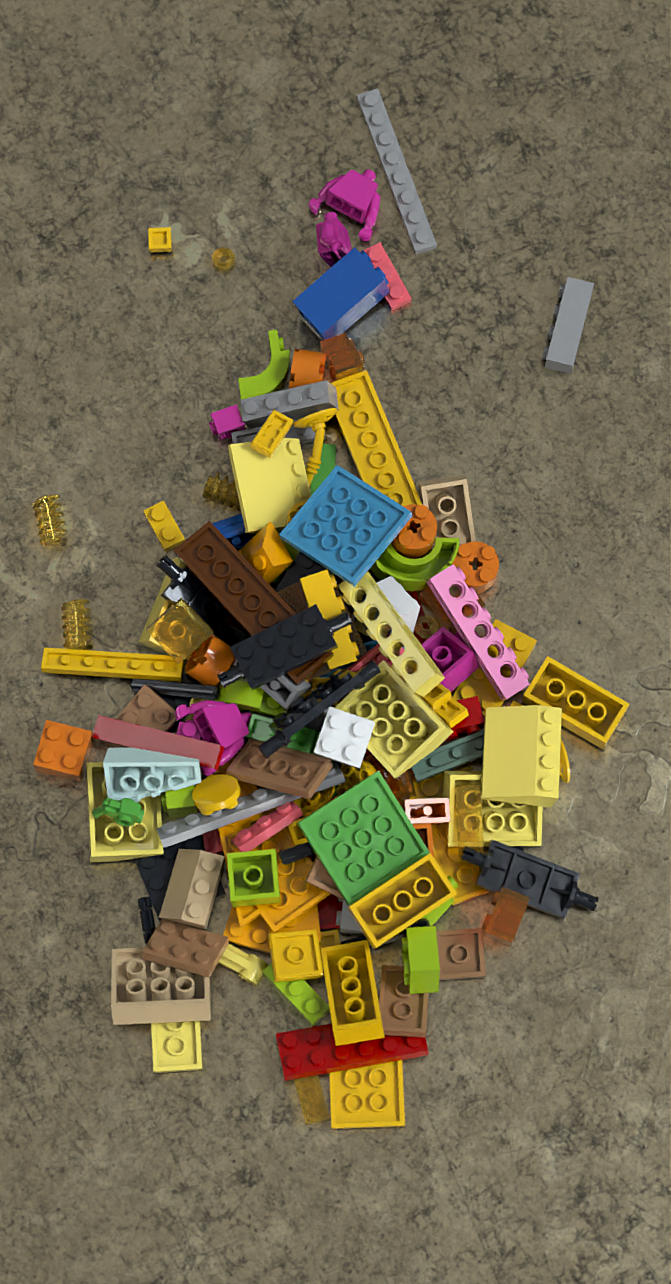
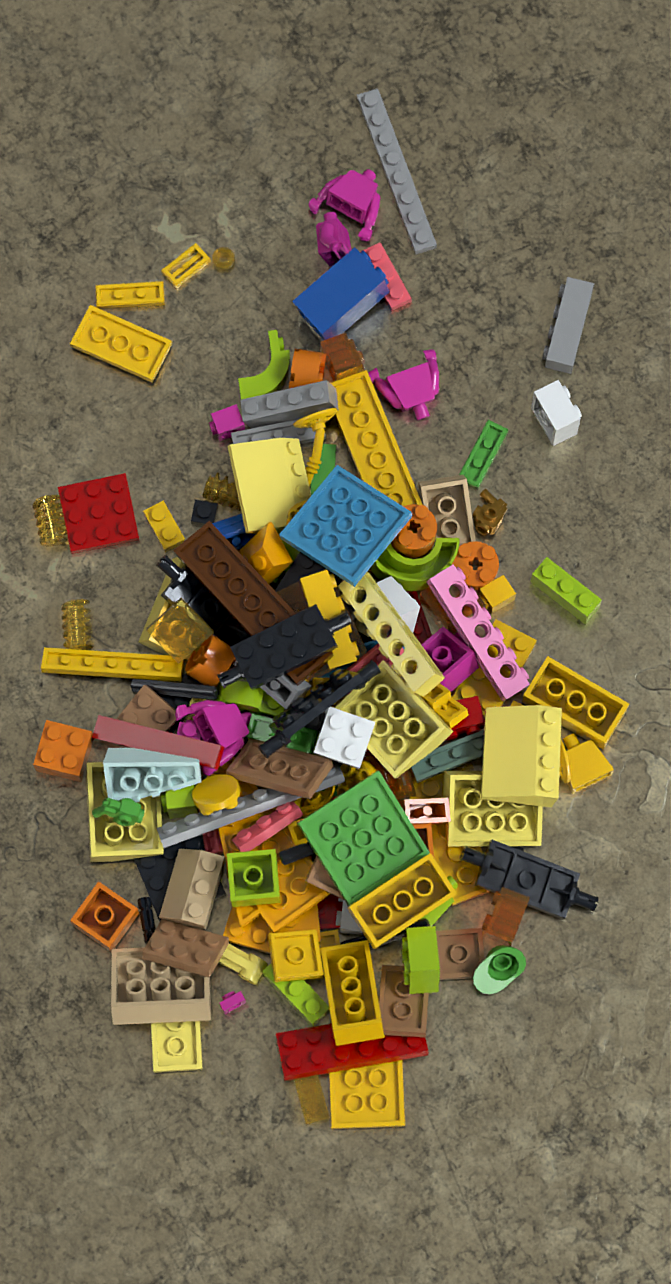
(98, 513): none -> red plate
(104, 916): none -> orange brick
(121, 343): none -> yellow plate
(130, 295): none -> yellow tile
(160, 239): yellow plate -> none
(192, 271): none -> yellow tile
(203, 512): none -> black plate
(232, 1001): none -> dark pink plate
(271, 433): yellow plate -> none
(411, 387): none -> dark pink torso
(426, 633): clear yellow plate -> none
(469, 817): clear yellow tile -> none
(483, 453): none -> bright green tile
(489, 516): none -> pearl gold piece
(497, 594): none -> yellow brick
(499, 969): none -> bright green piece
(556, 412): none -> white brick
(566, 590): none -> lime brick
(585, 763): none -> yellow torso

